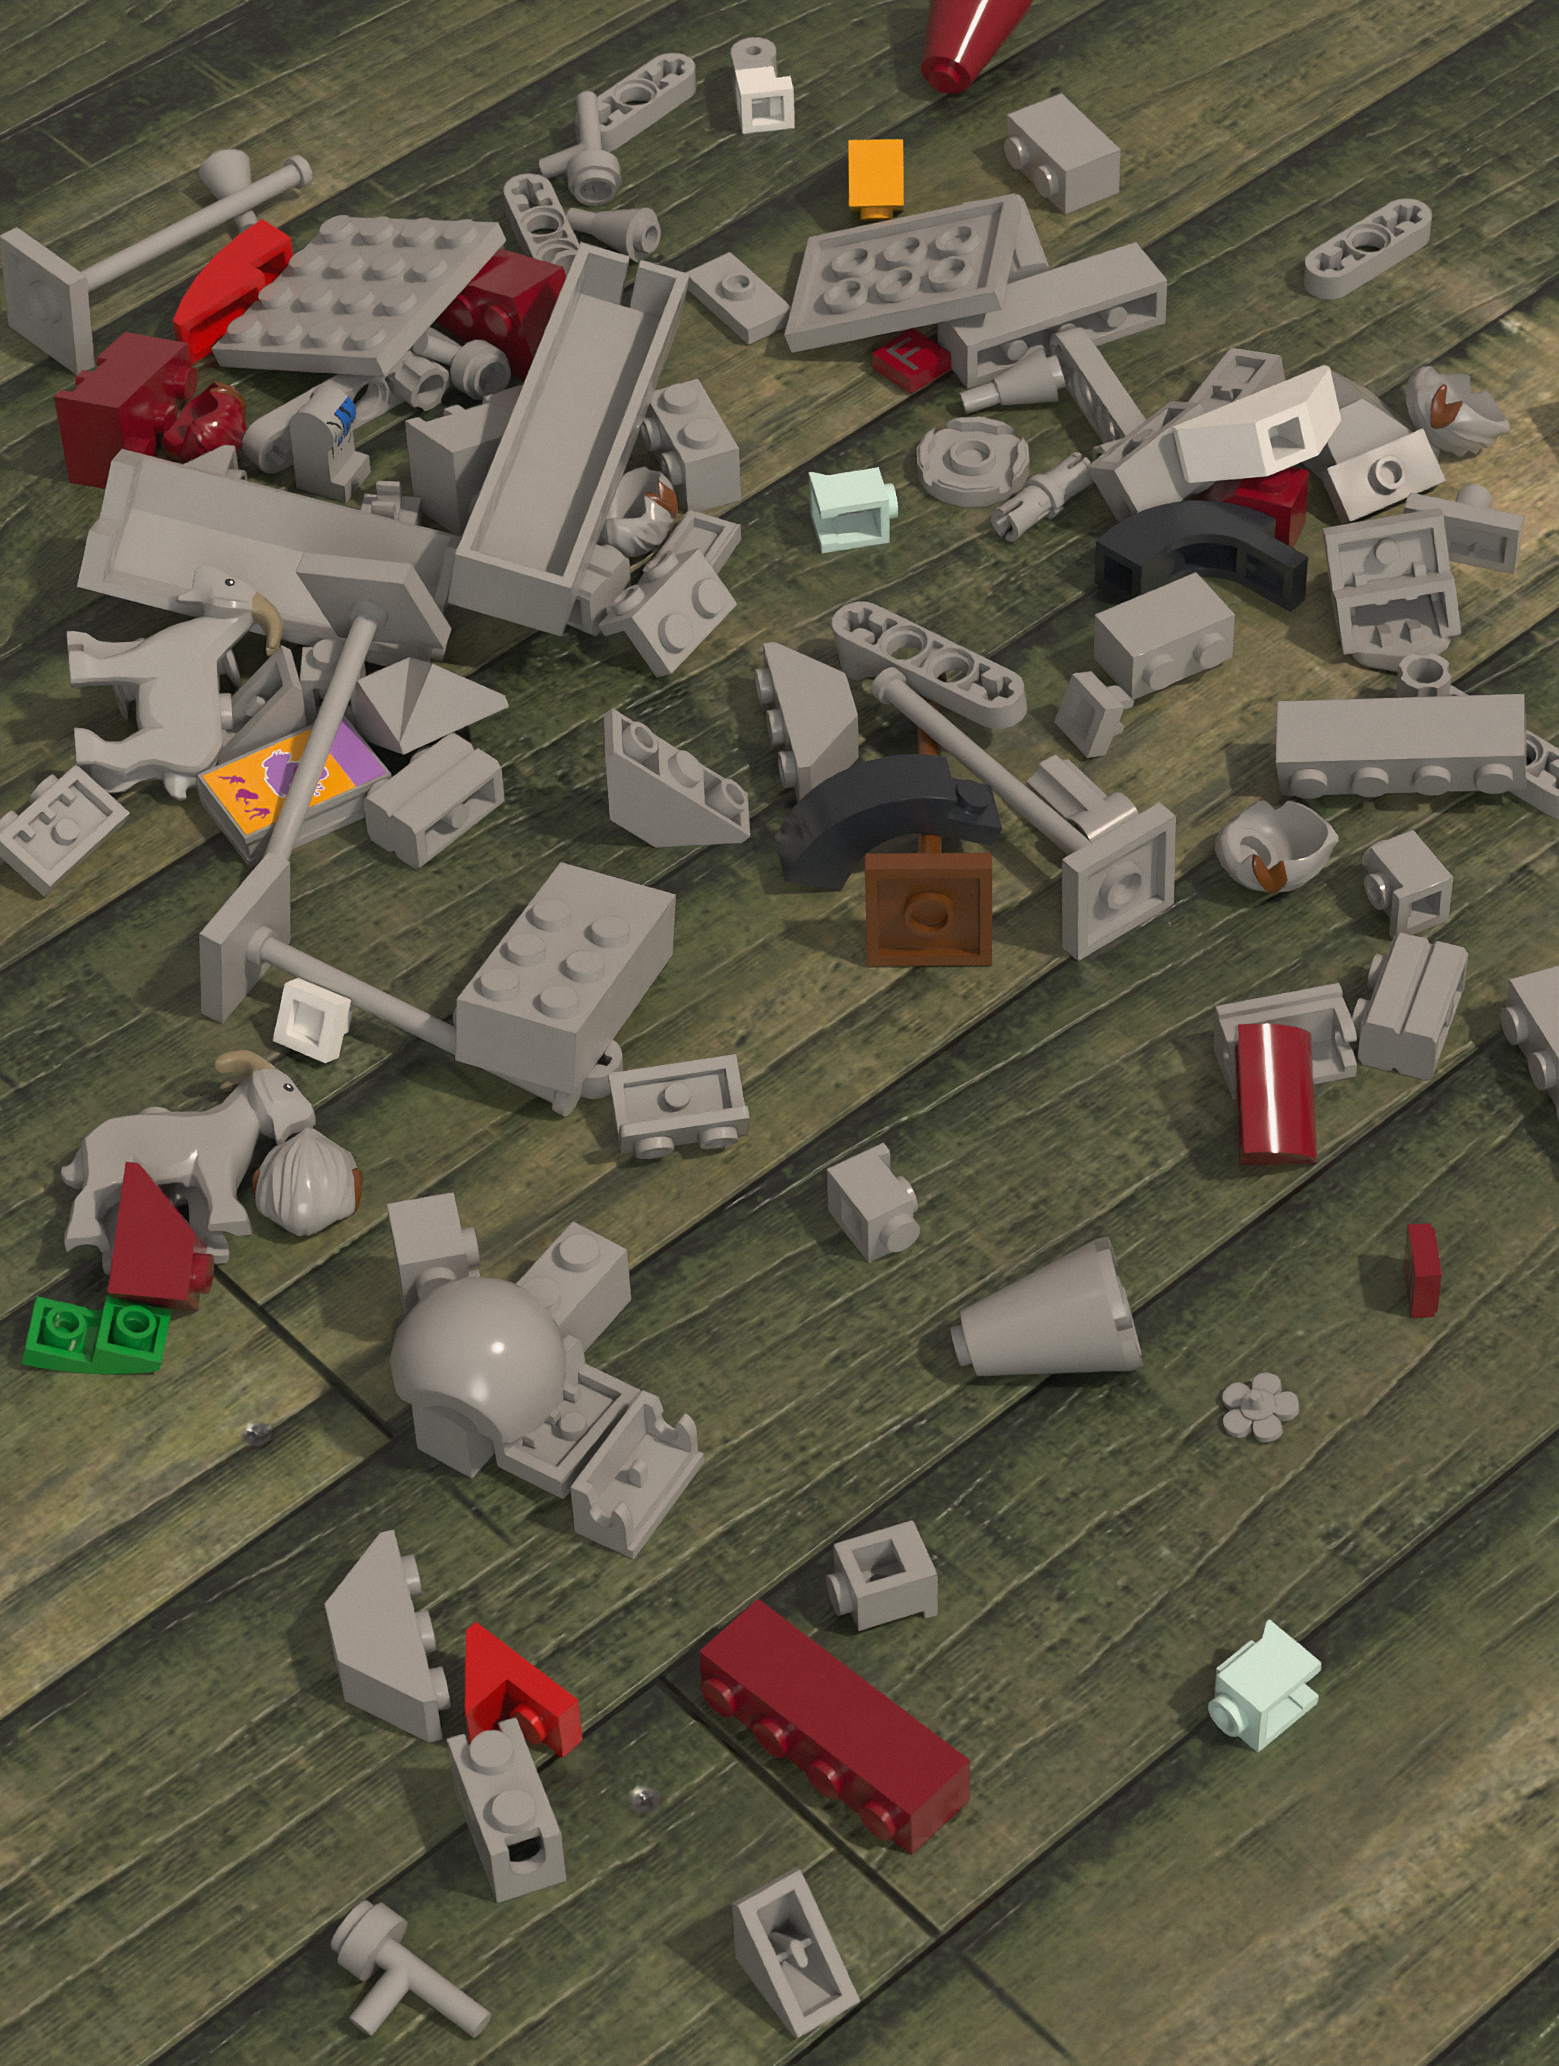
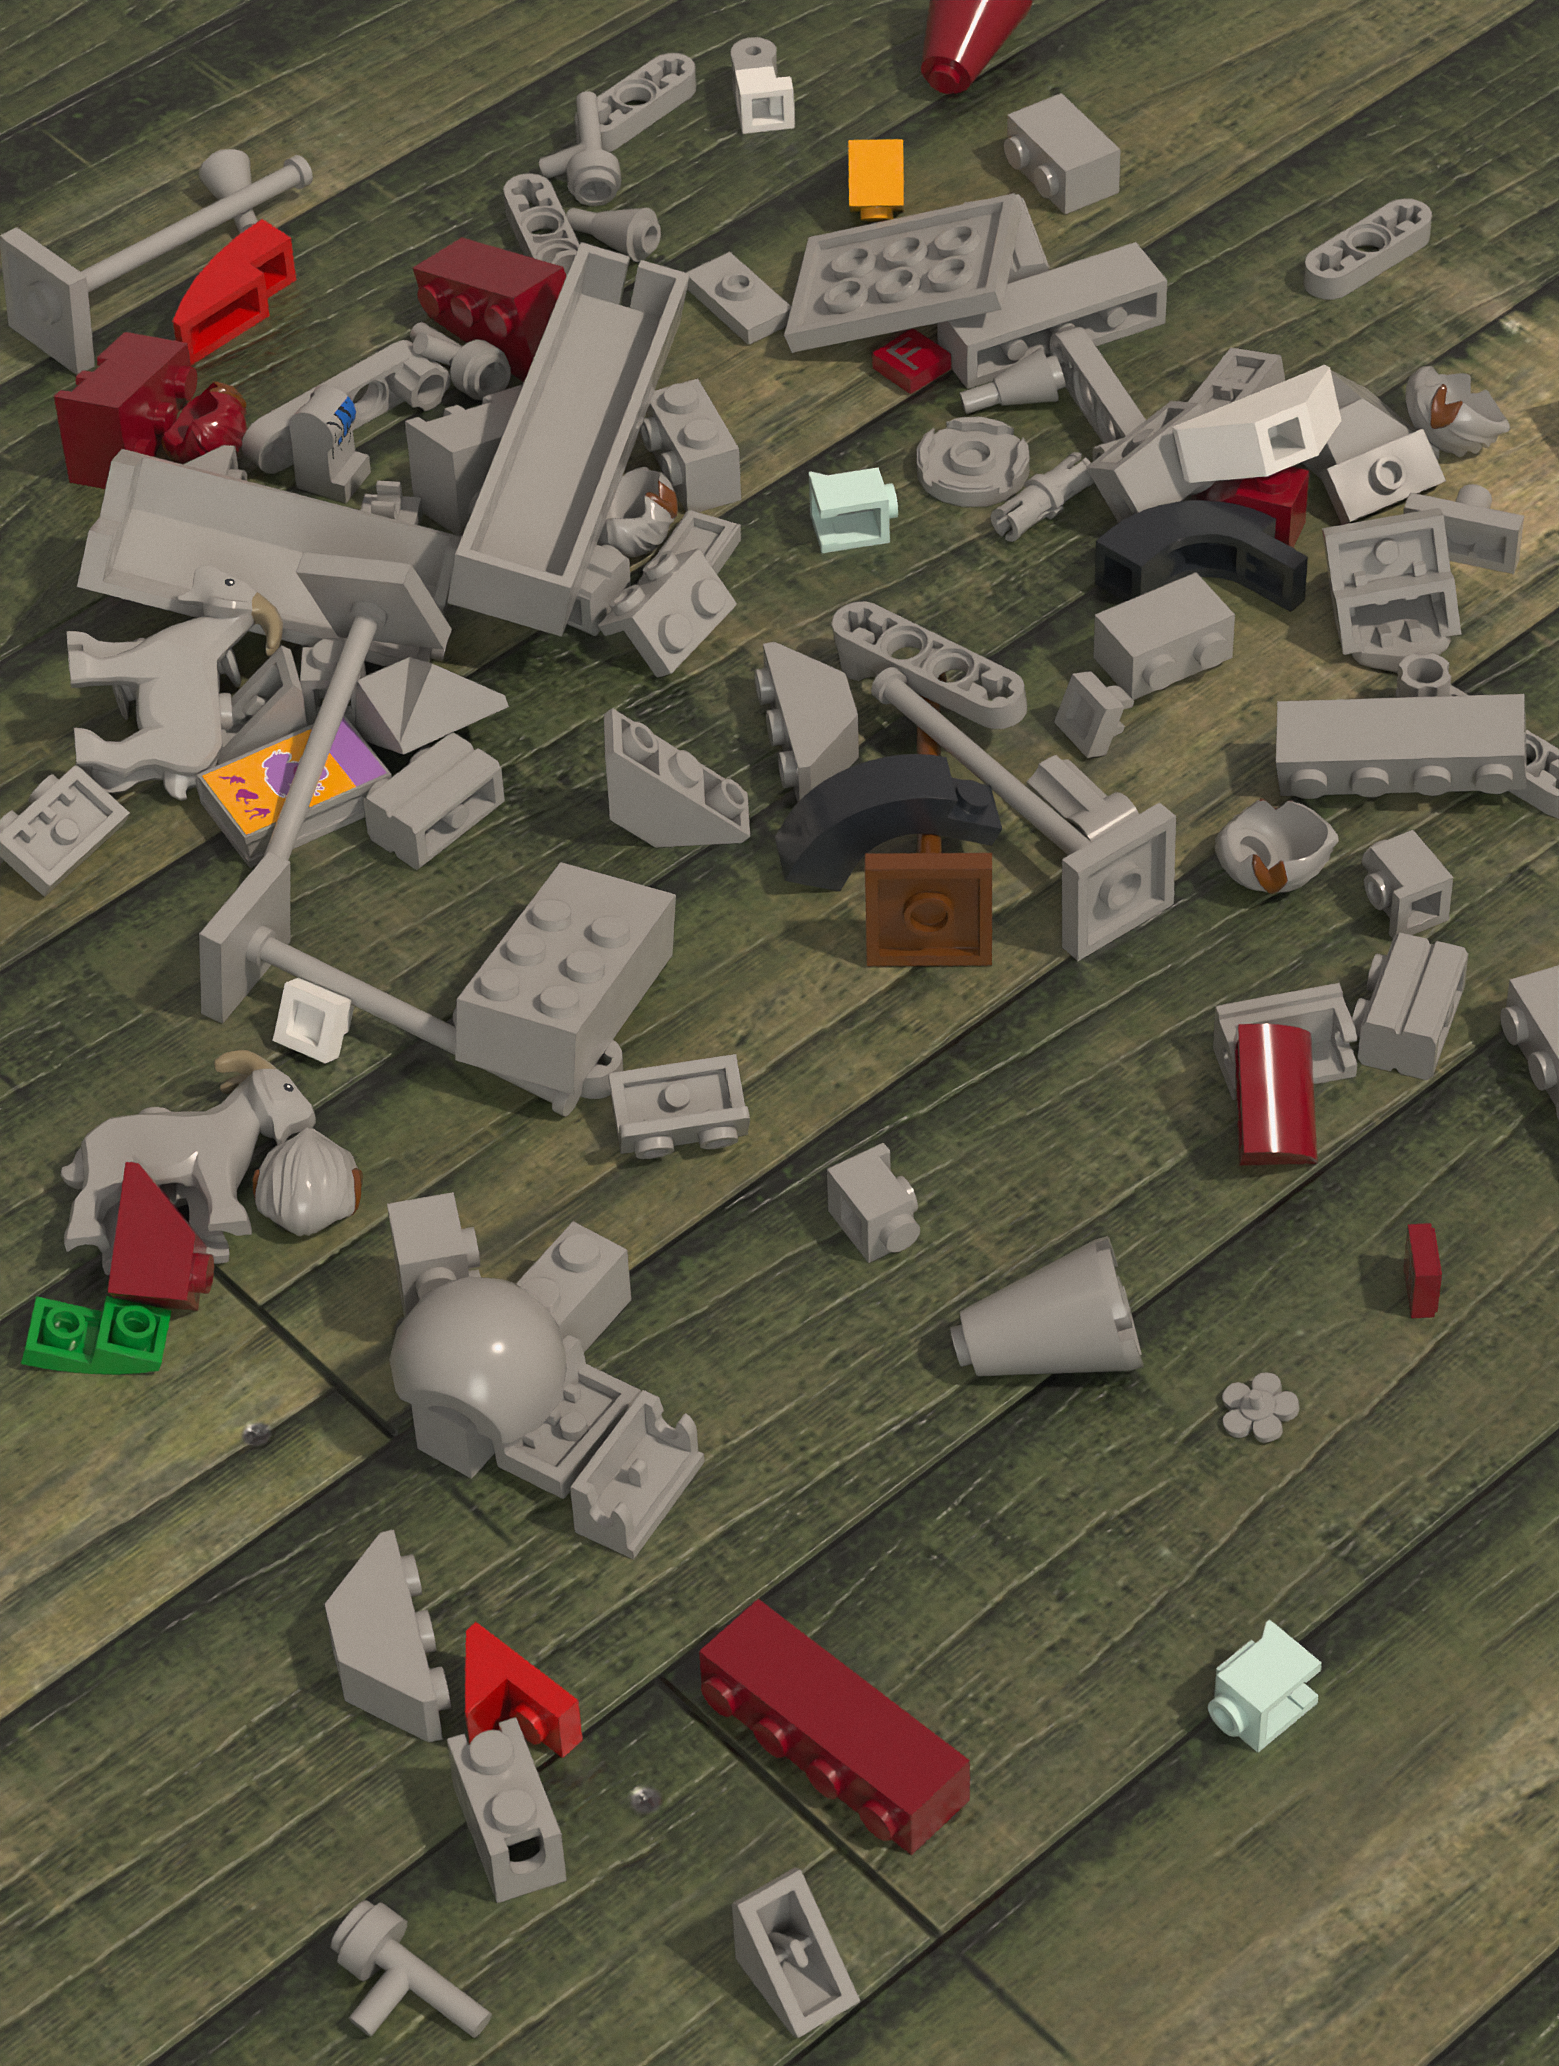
(358, 295): light grey plate -> none
(883, 1577): light grey brick -> none

